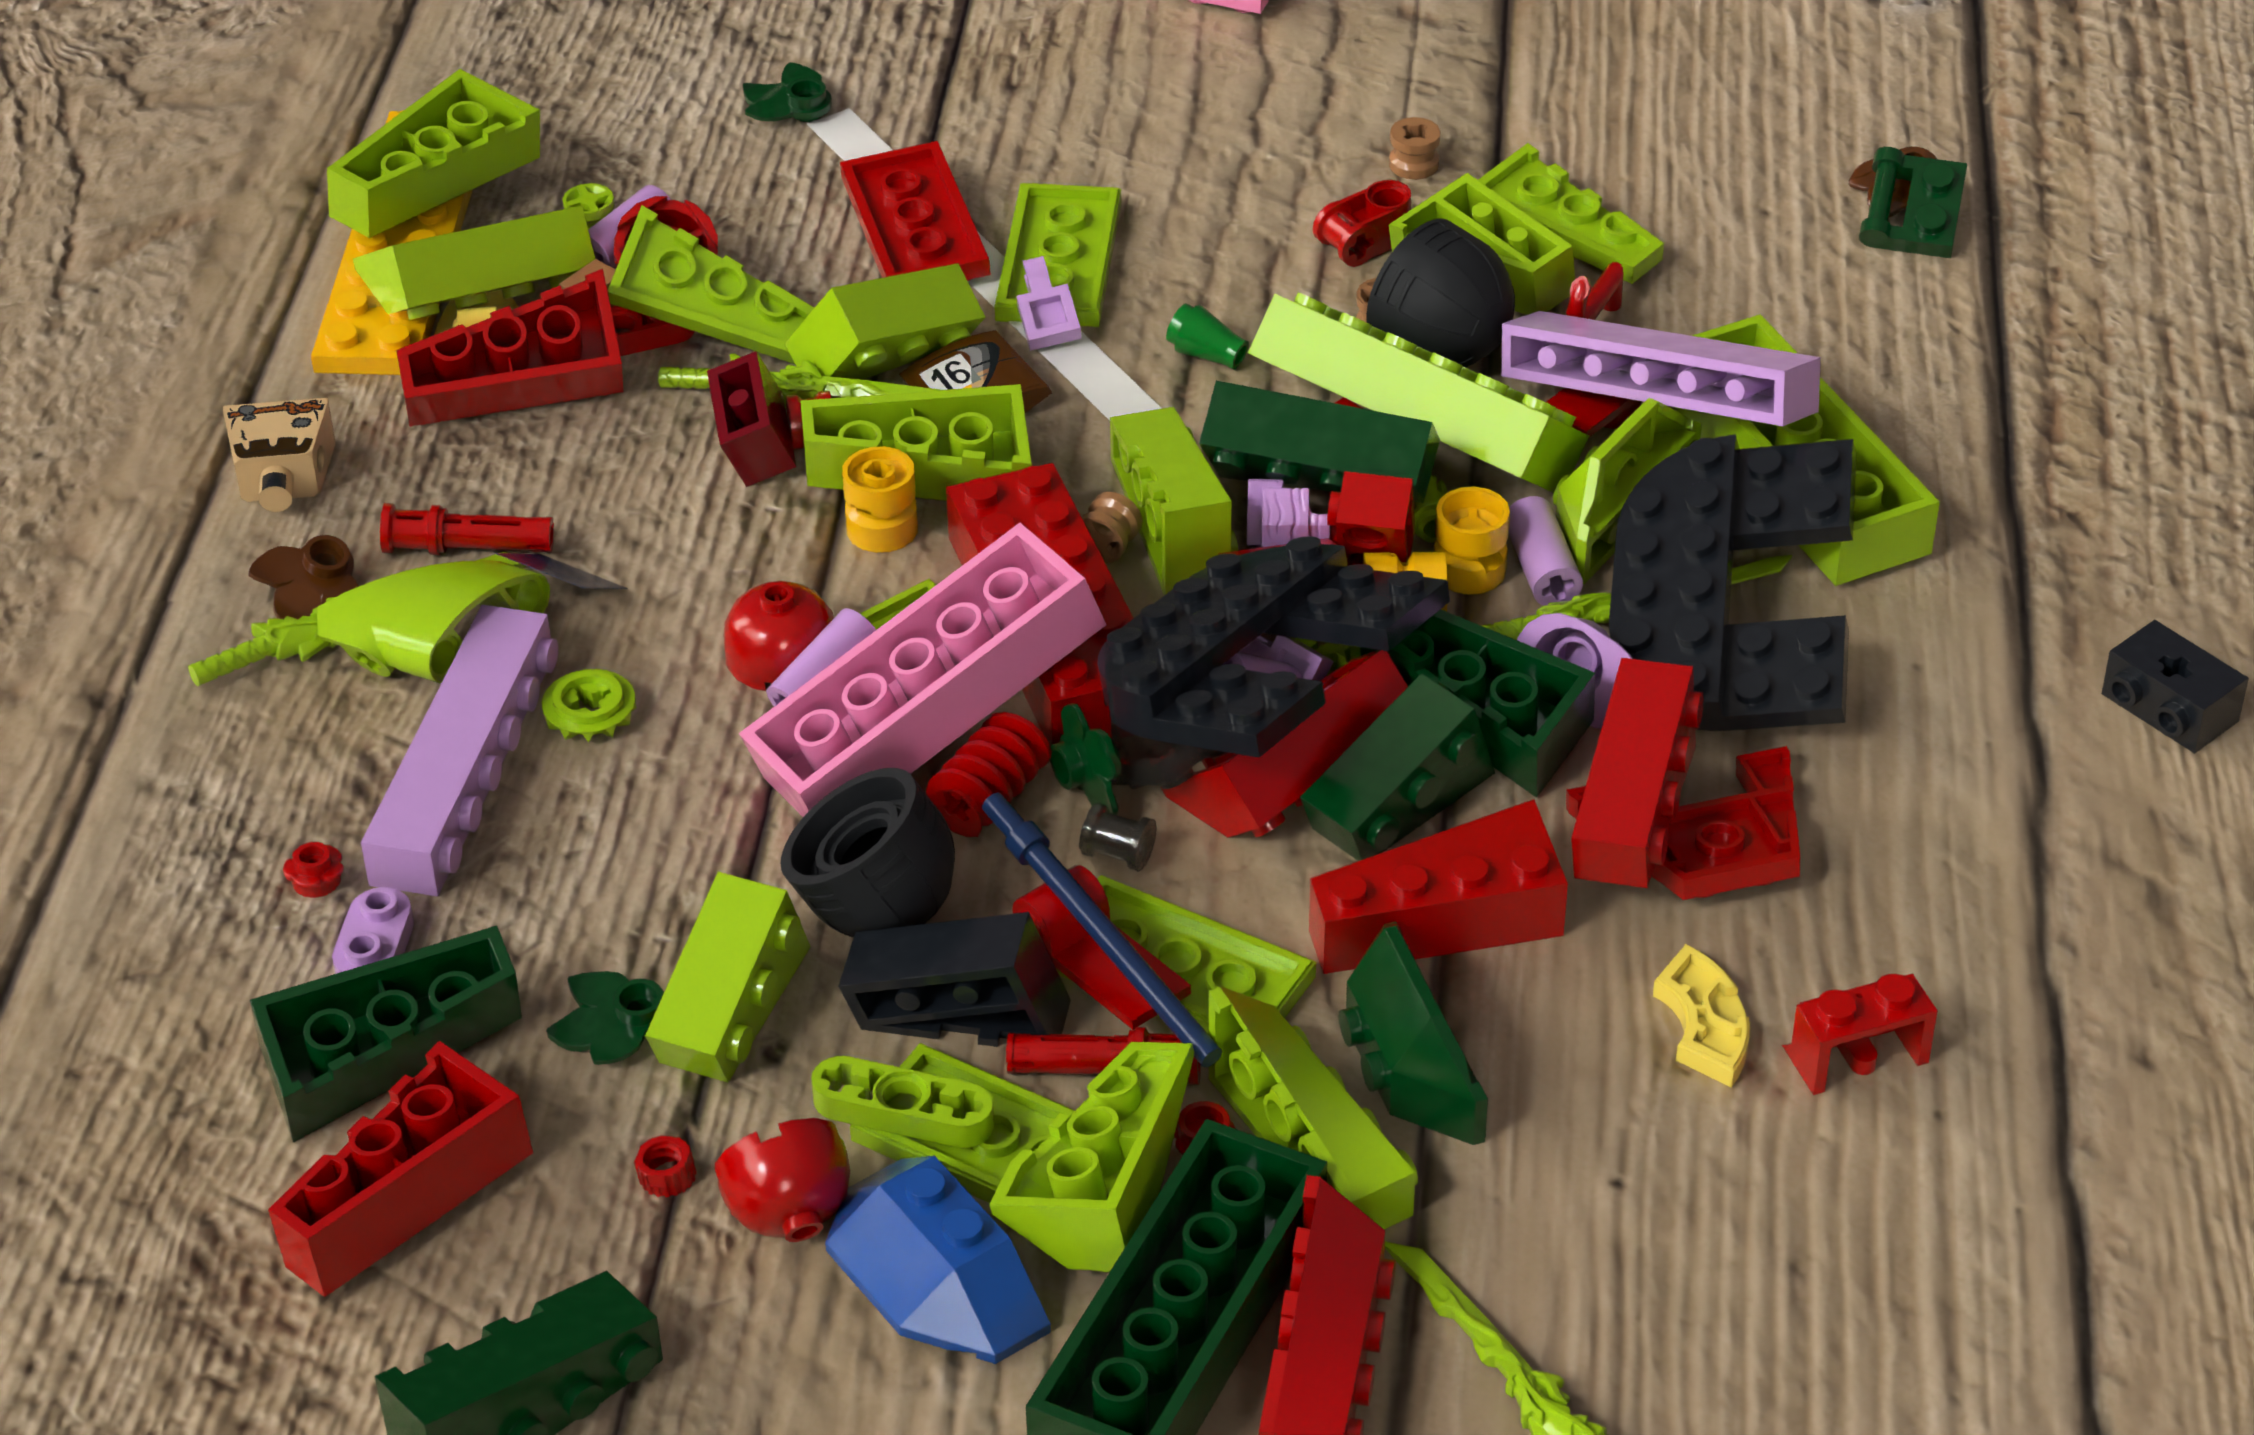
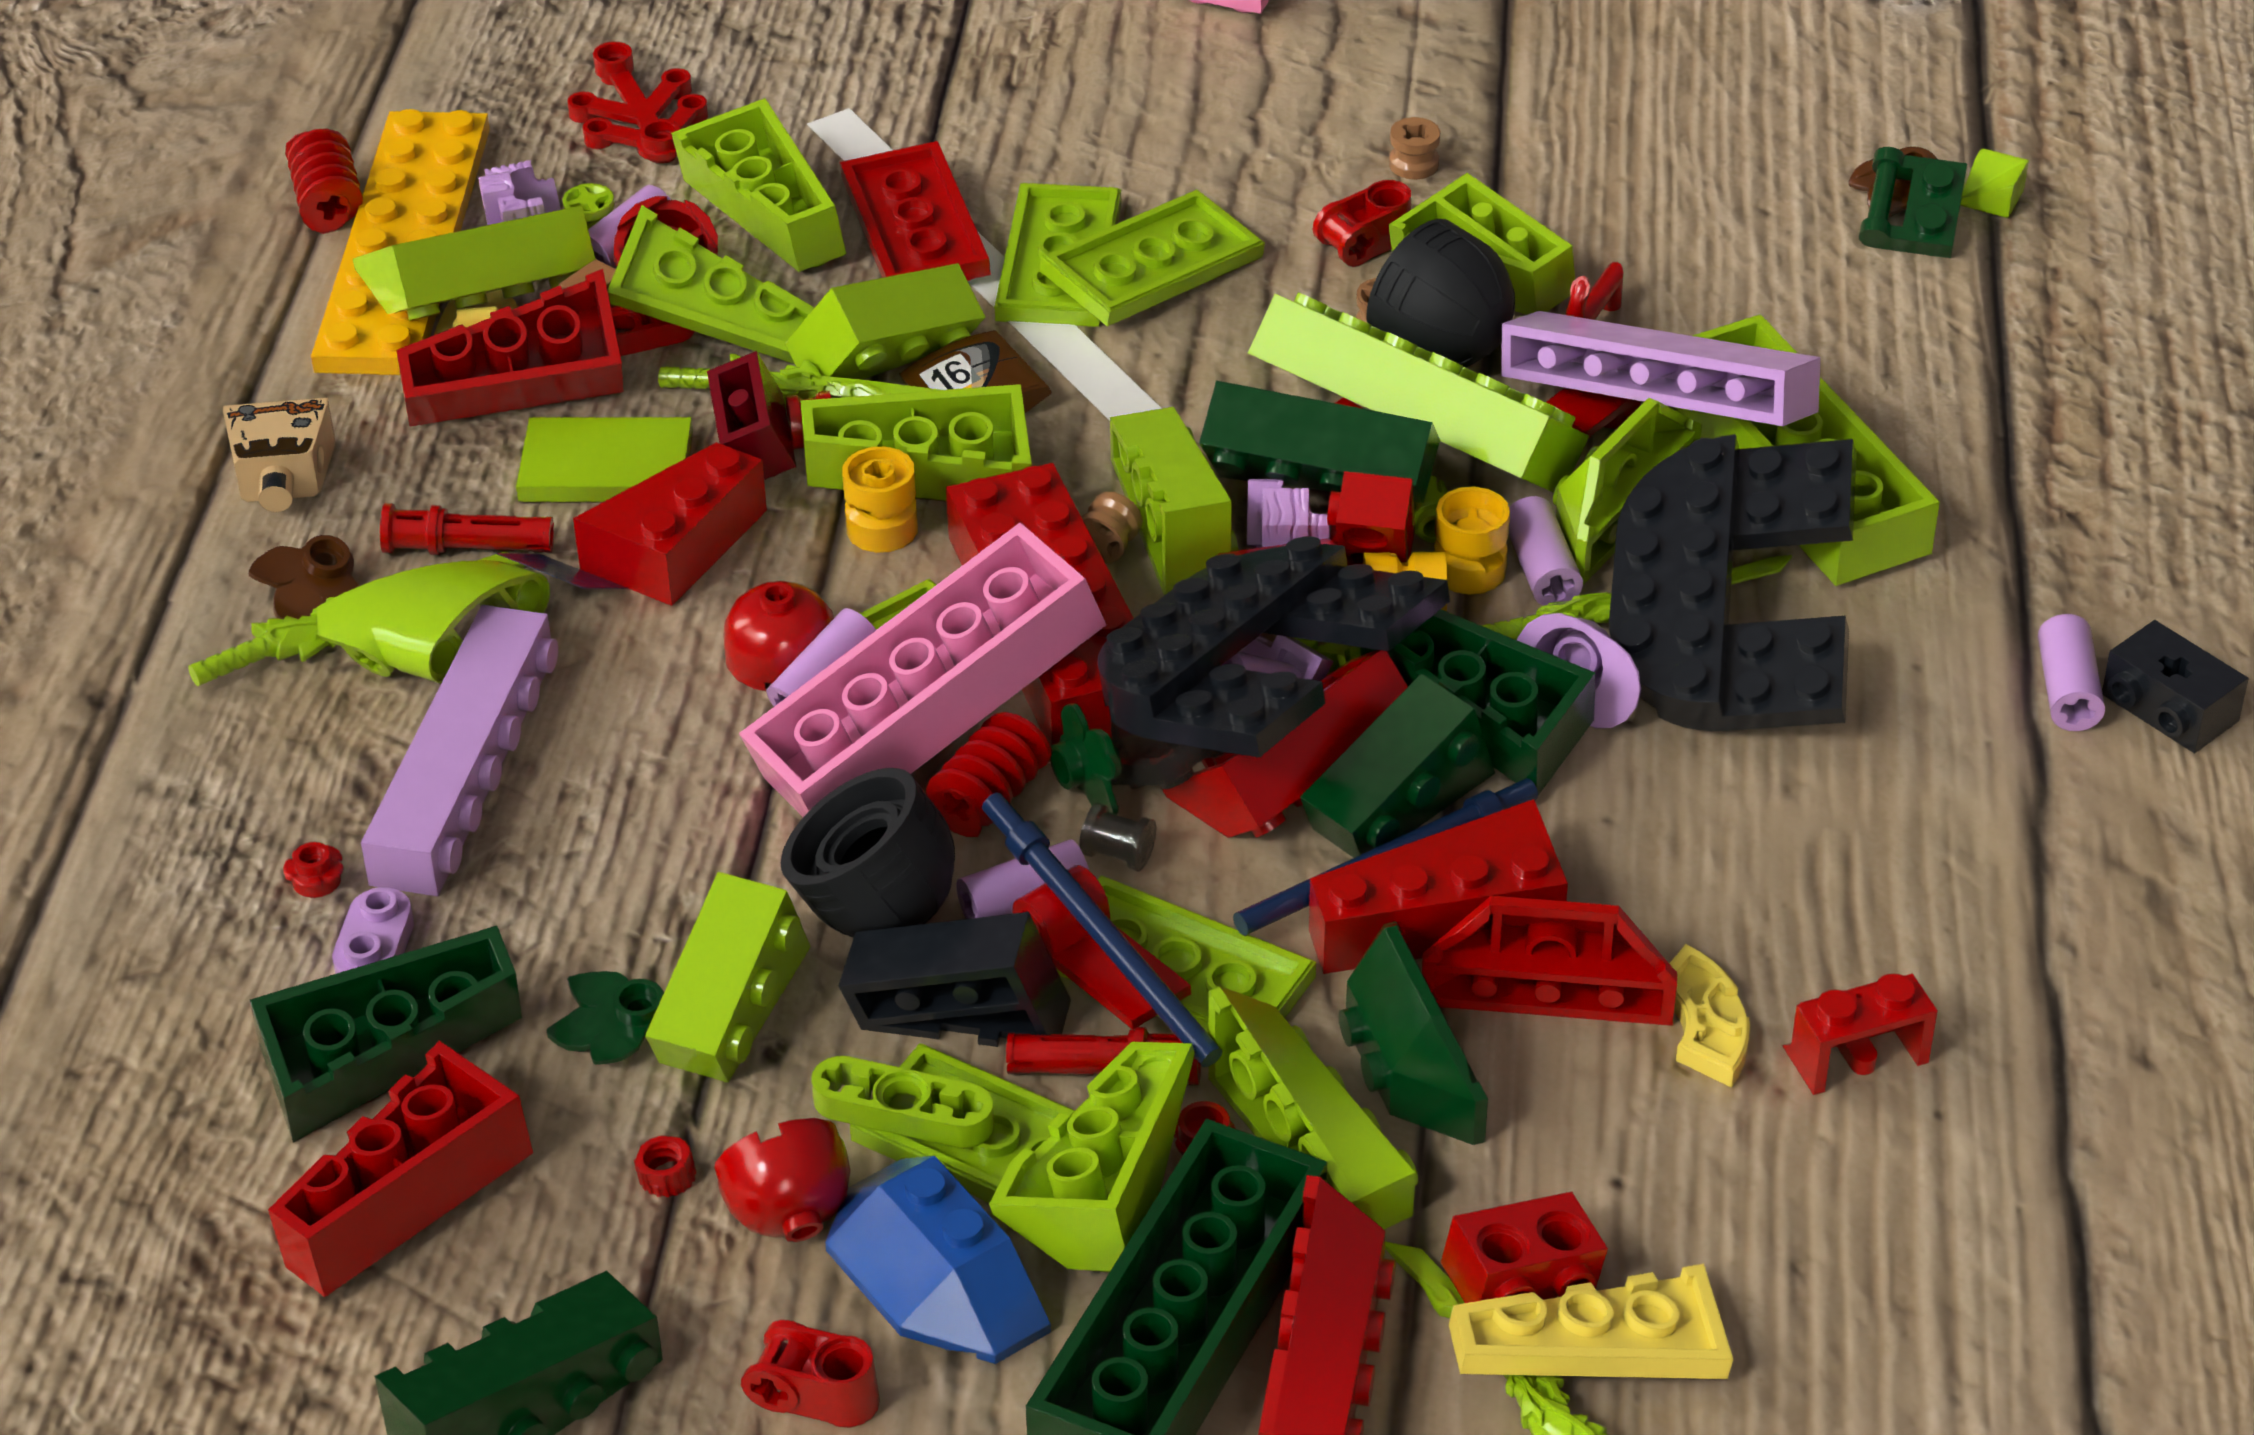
(323, 179): none -> red piece
(432, 153): lime wedge -> none
(516, 193): none -> lavender hair
(597, 455): none -> lime tile
(597, 689): lime gear -> none
(654, 139): none -> red plant
(673, 523): none -> red wedge
(762, 183): none -> lime wedge
(797, 96): dark green plate -> none
(817, 1375): none -> red piece
(998, 887): none -> lavender piece
(1046, 310): lavender plate -> none
(1151, 257): none -> lime tile
(1204, 336): green cone -> none
(1298, 896): none -> dark blue bar
(1523, 1249): none -> red brick
(1551, 963): none -> red wedge
(1574, 214): lime wing -> none
(1616, 1332): none -> light yellow wing
(1637, 773): red wedge -> none
(1731, 838): red wing -> none
(1995, 183): none -> lime slope
(2071, 672): none -> lavender piece

